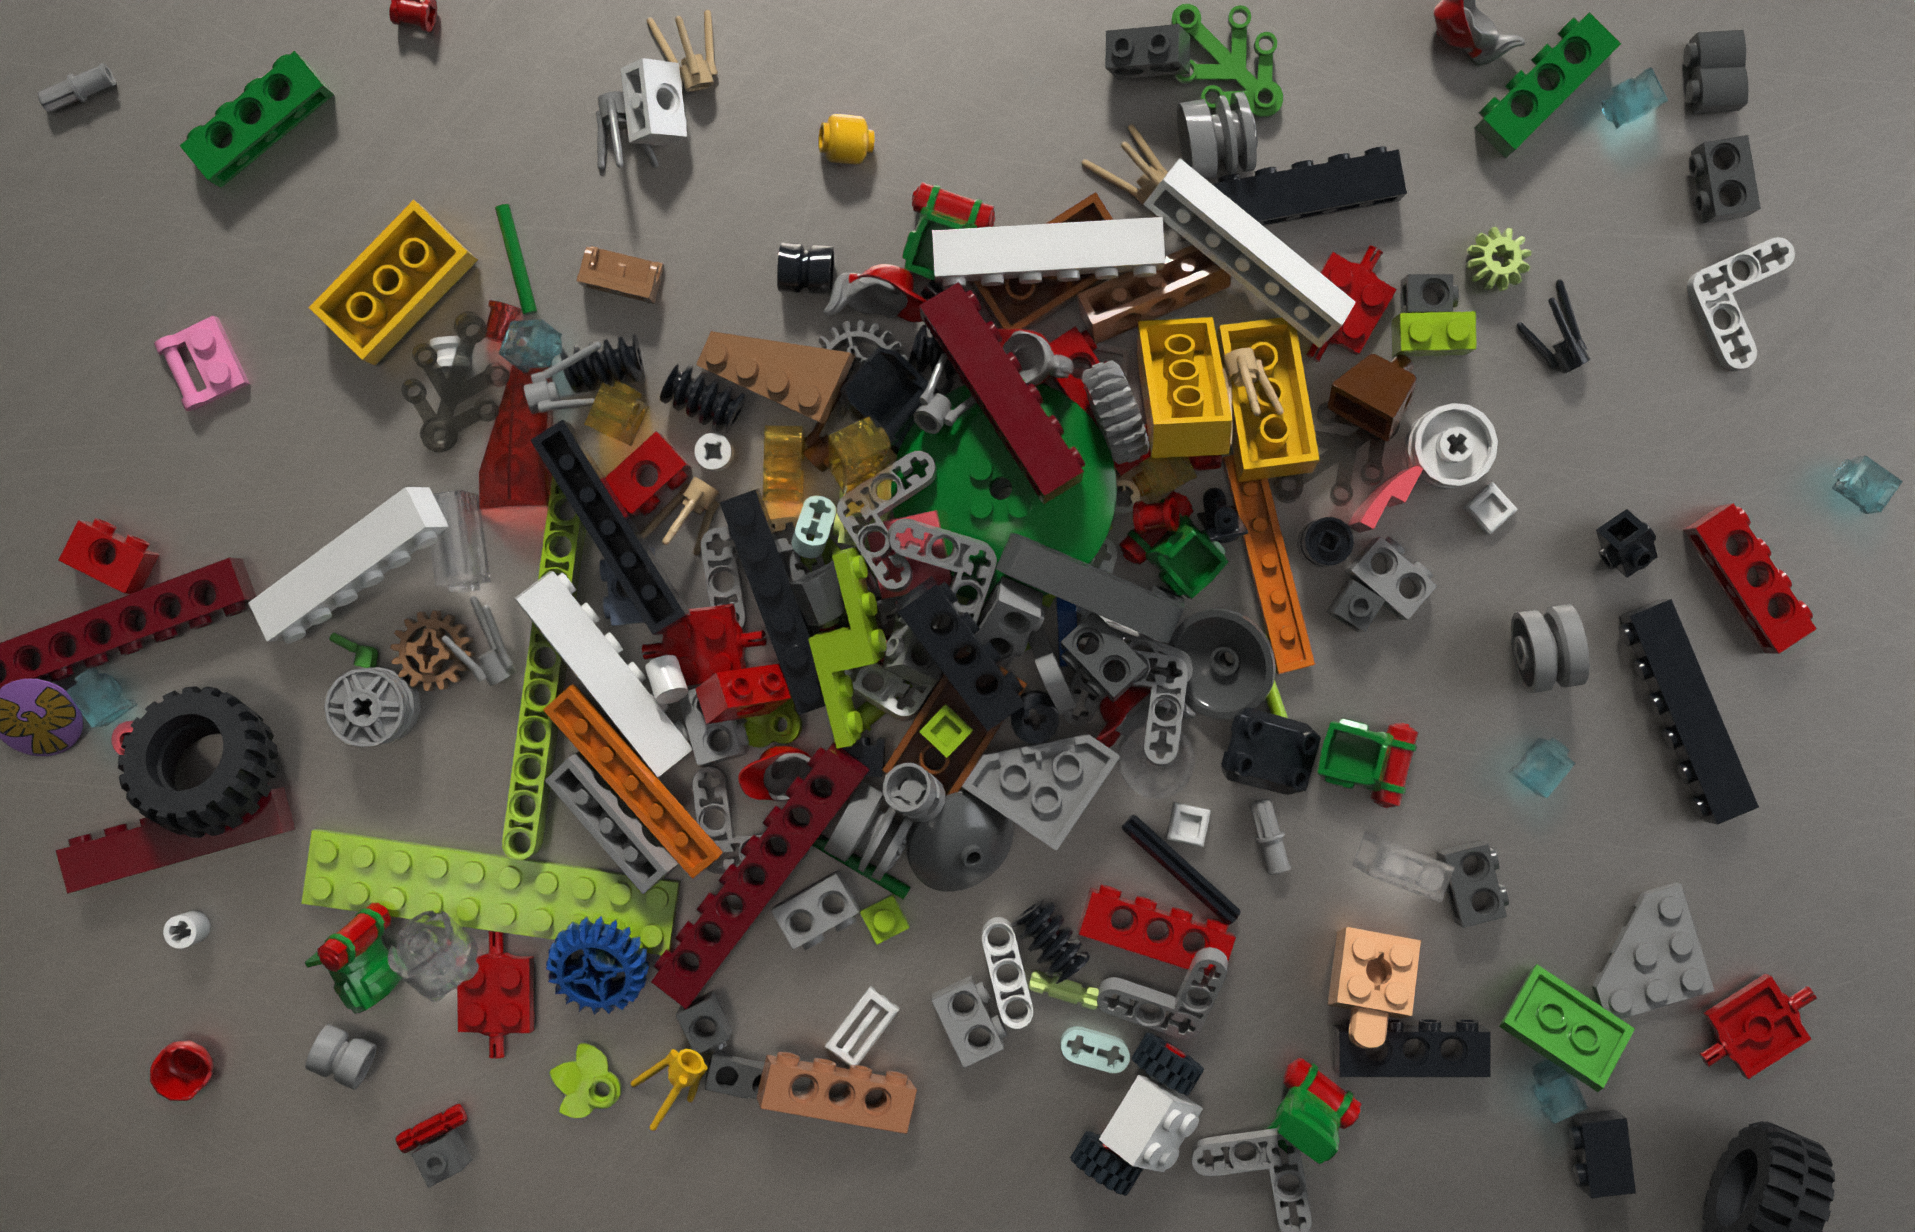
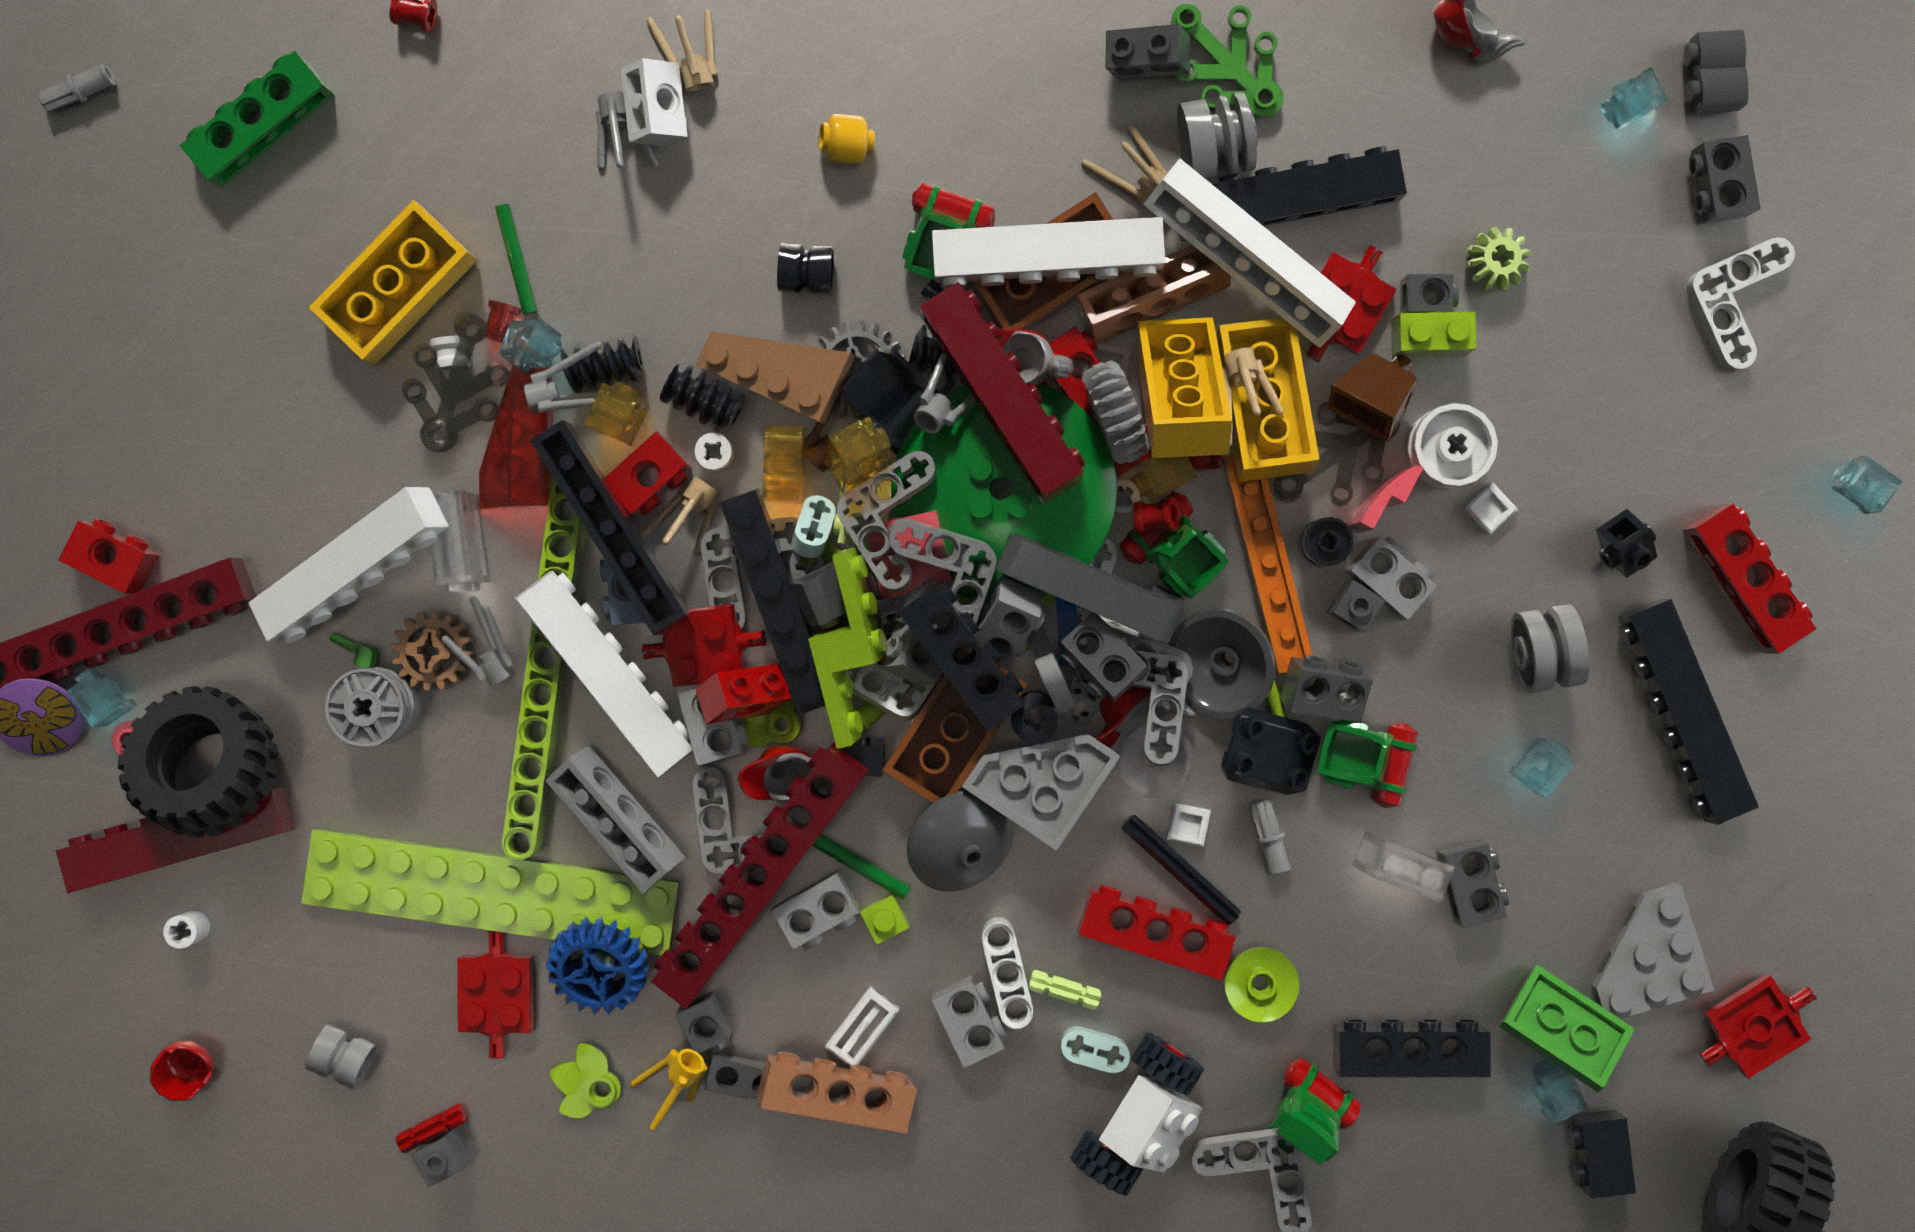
(213, 359): bright pink plate -> none
(359, 959): green piece -> none
(434, 955): clear brick -> none
(620, 274): medium nougat hinge -> none
(633, 781): orange plate -> none
(666, 679): white piece -> none
(870, 832): light grey wheel -> none
(877, 290): light grey hair -> none
(905, 791): light grey wheel -> none
(946, 730): lime plate -> none
(1052, 940): black piece -> none
(1179, 1007): light grey beam -> none
(1220, 520): black hinge -> none
(1273, 999): none -> lime dish
(1323, 696): none -> dark grey brick
(1373, 979): light nougat brick -> none
(1571, 350): black plant -> none
(1592, 47): green brick -> none

